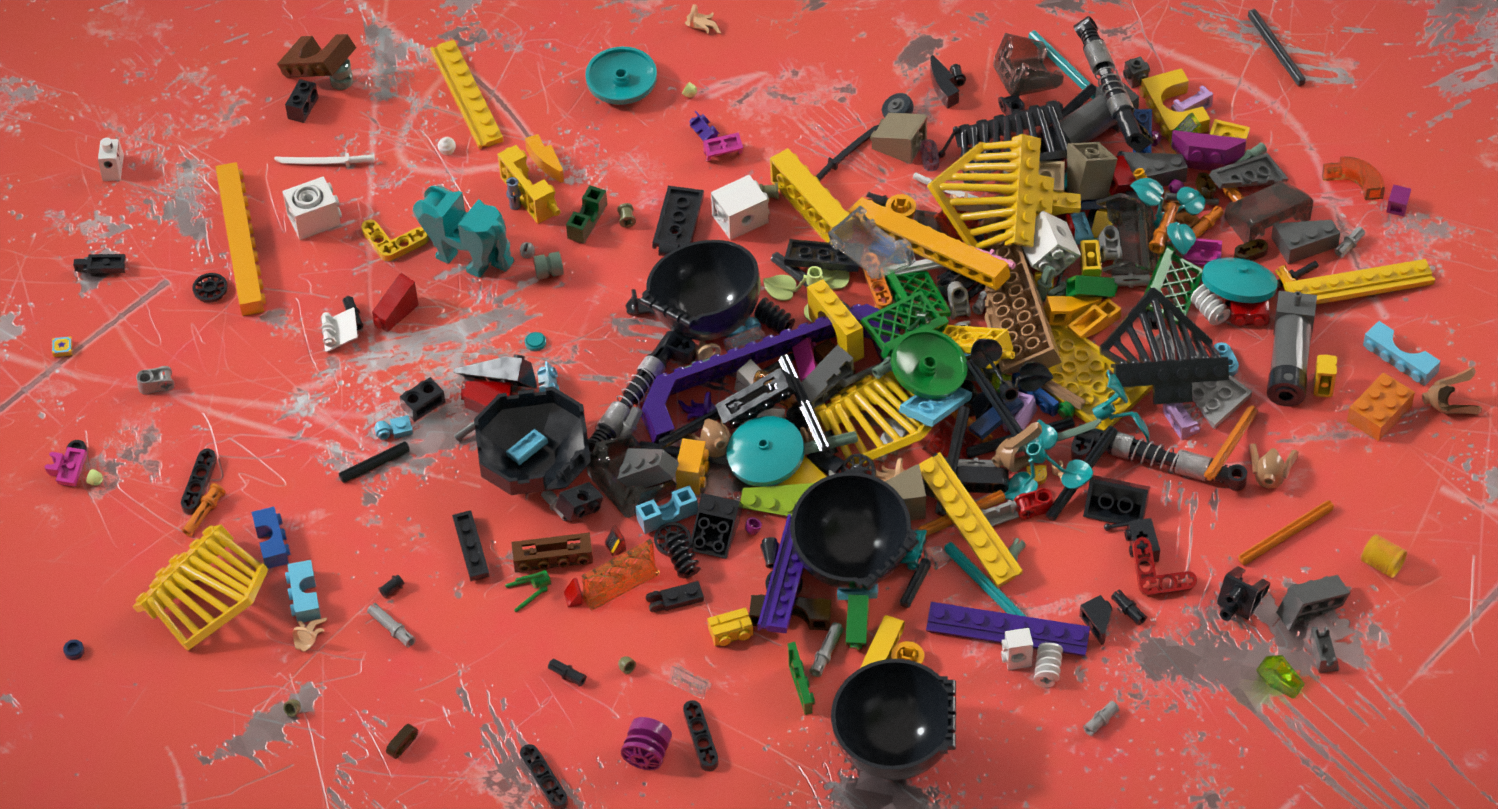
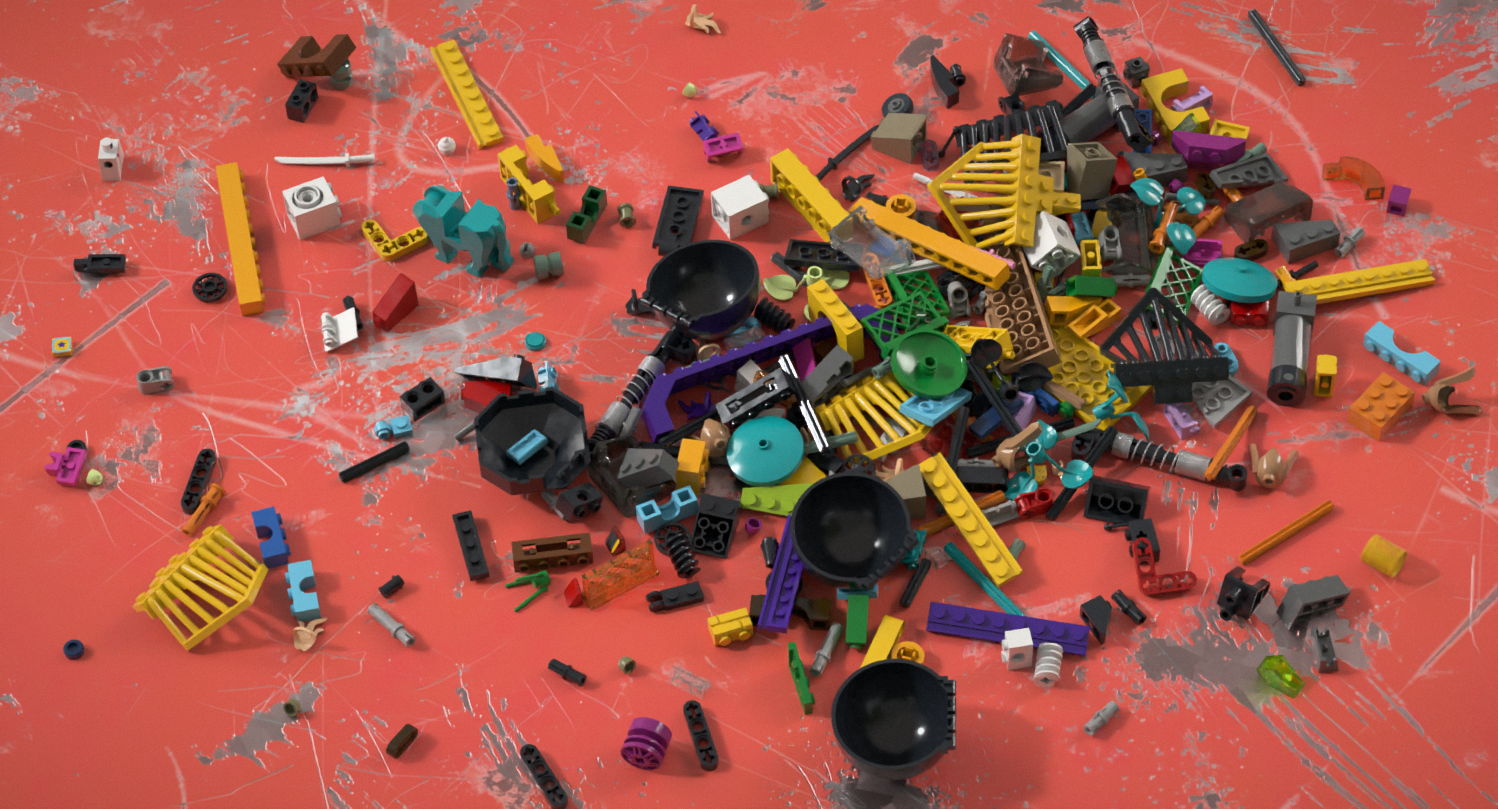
(621, 75): teal dish -> none
(855, 187): none -> black piece

